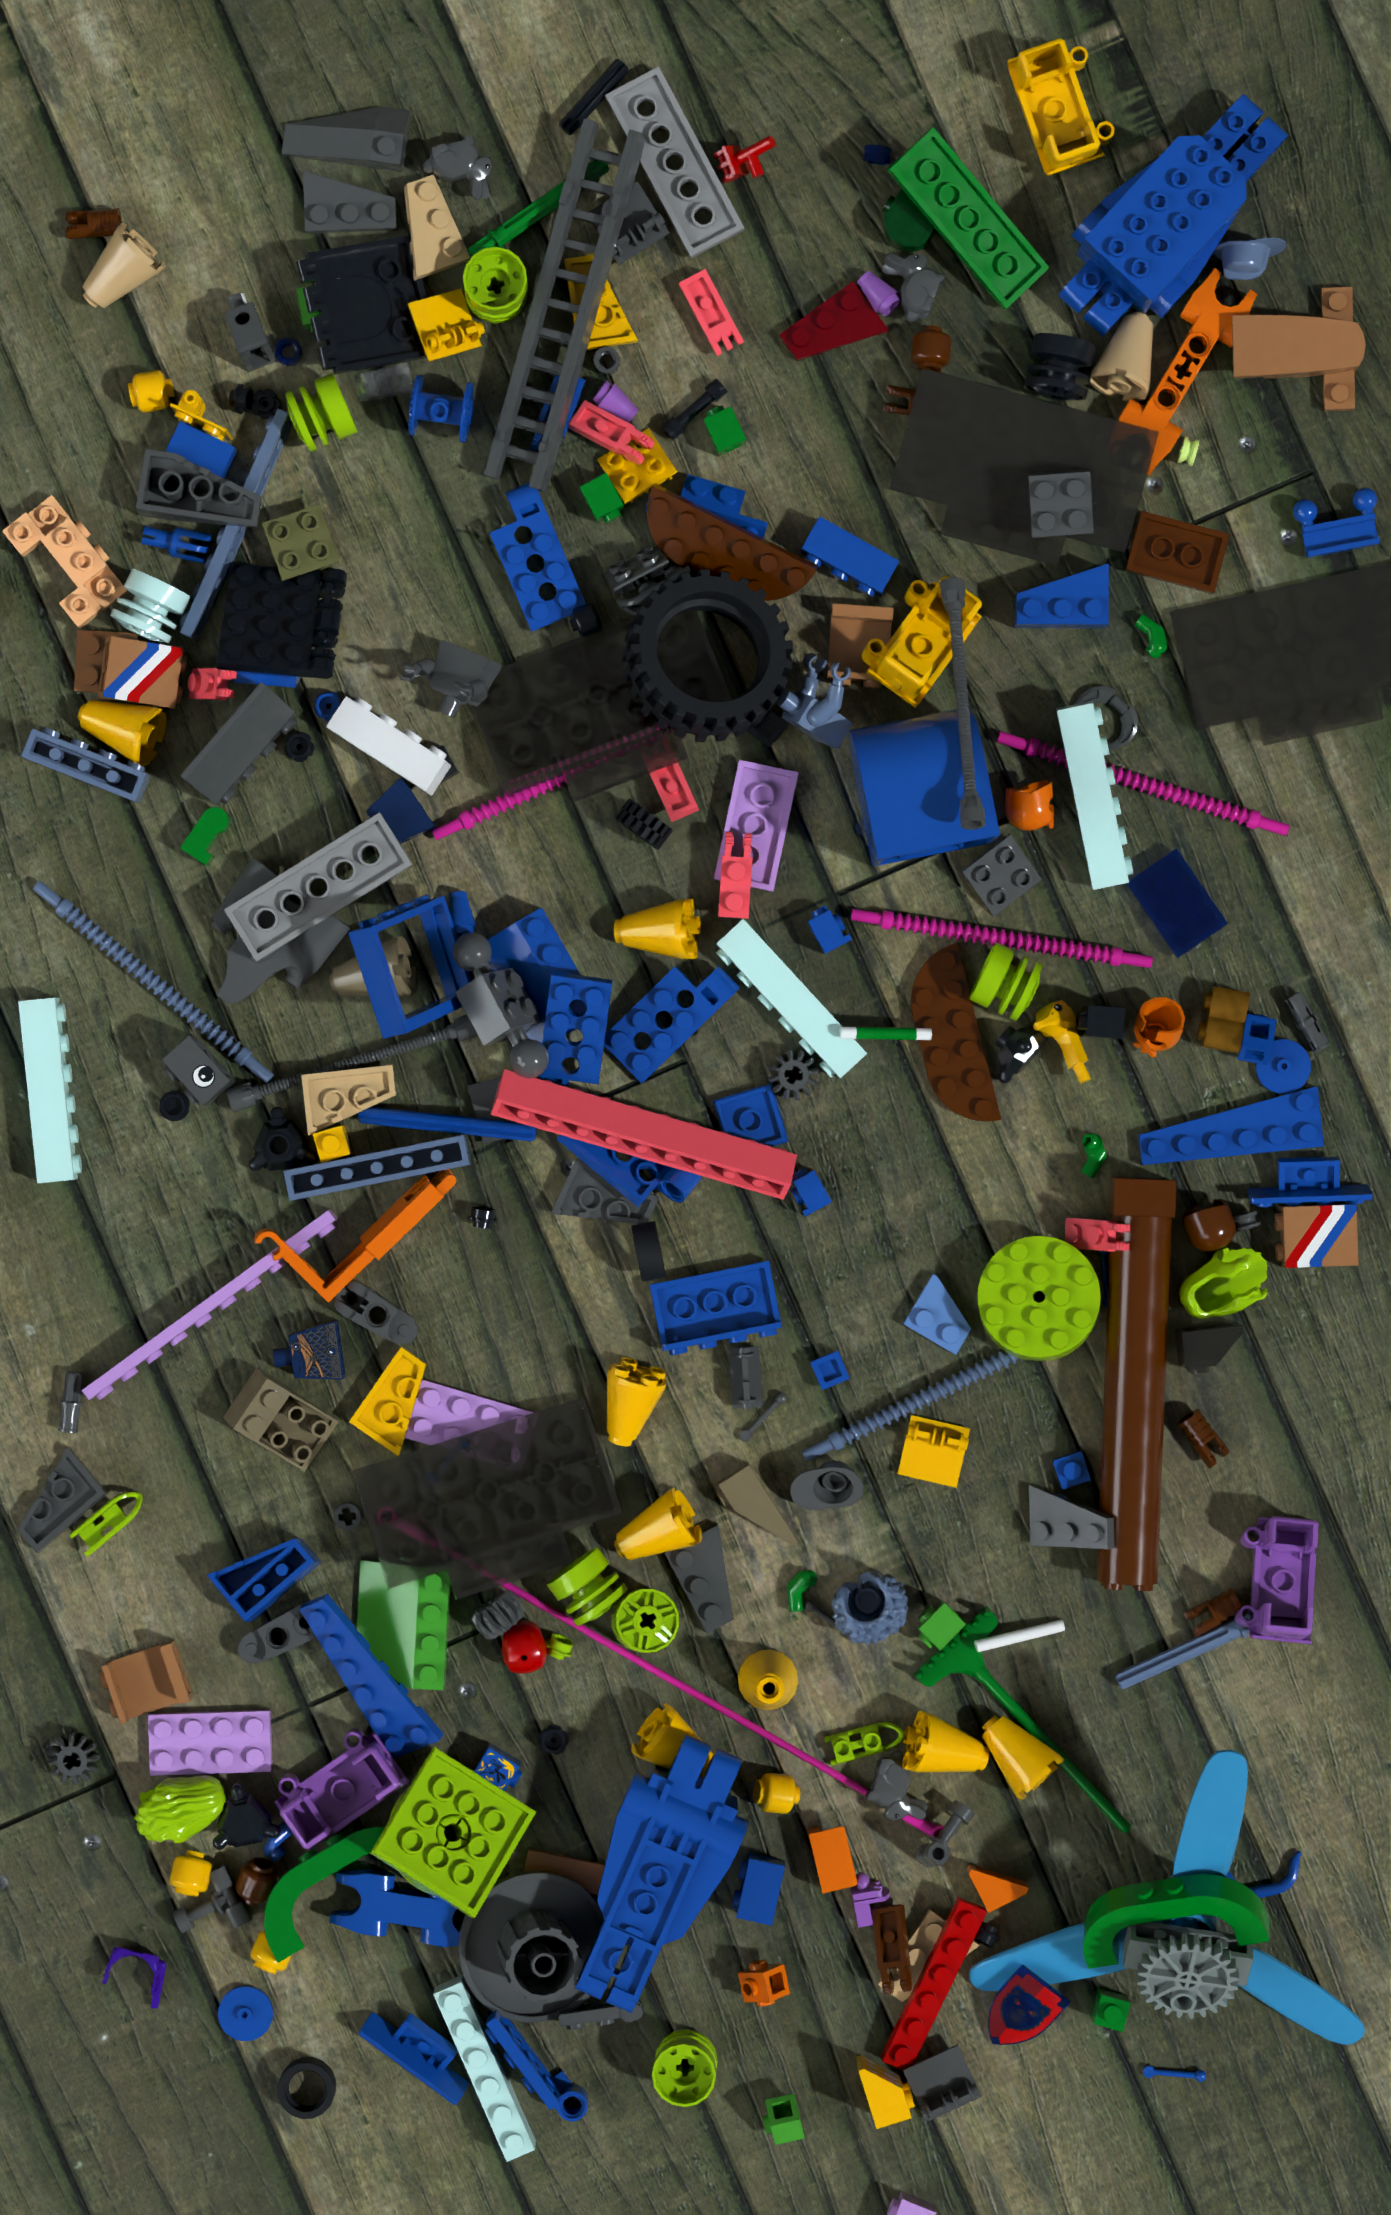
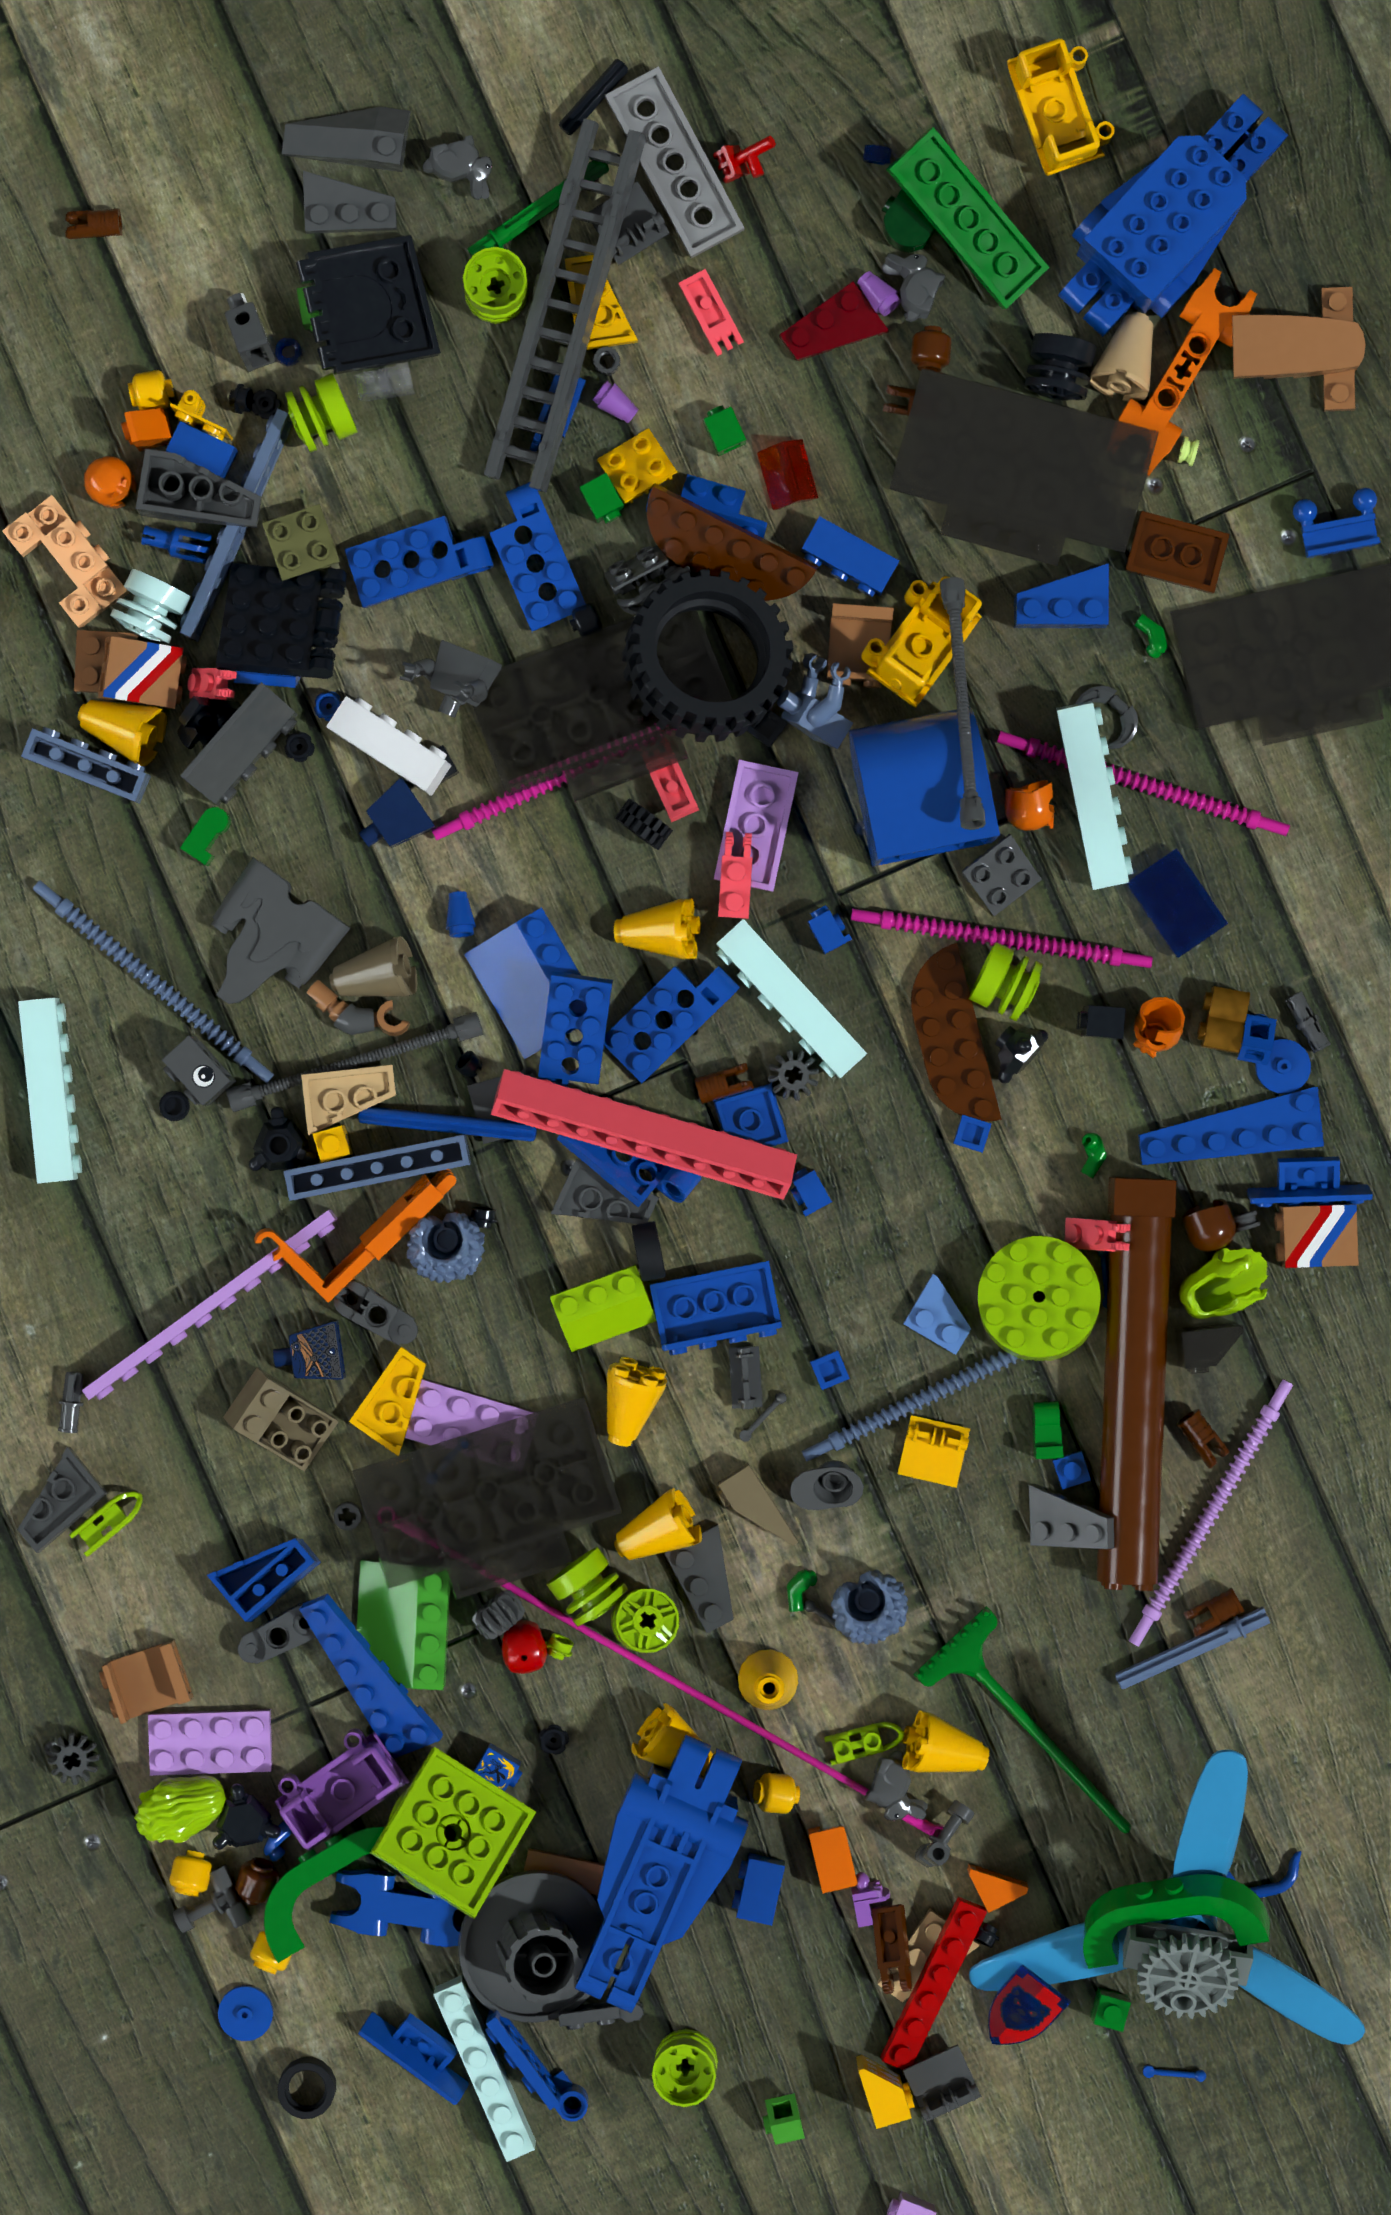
(109, 481): none -> orange helmet
(121, 268): tan cone -> none
(147, 428): none -> orange slope
(158, 1967): dark purple helmet -> none
(203, 719): none -> black plate
(297, 882): light grey plate -> none
(354, 1019): none -> medium nougat piece
(377, 975): blue window -> none
(433, 232): tan wing -> none
(440, 408): blue hose -> none
(445, 325): yellow hinge -> none
(445, 1247): none -> sand blue hair
(460, 561): none -> blue hinge
(468, 1064): none -> black hinge
(499, 1005): dark grey brick -> none
(603, 1308): none -> lime slope
(609, 431): coral hinge -> none
(713, 392): black bar -> none
(714, 1085): none -> reddish brown hinge
(763, 1982): orange brick -> none
(787, 474): none -> clear red panel
(885, 1033): green bar -> none
(939, 1625): bright green brick -> none
(972, 1133): none -> blue plate
(1019, 1635): white bar -> none
(1019, 1755): yellow cone -> none
(1047, 1430): none -> green leg
(1059, 1022): yellow animal -> none
(1060, 502): dark grey brick -> none
(1247, 258): sand blue piece -> none
(1268, 1414): none -> lavender hose
(1281, 1579): medium lavender container -> none

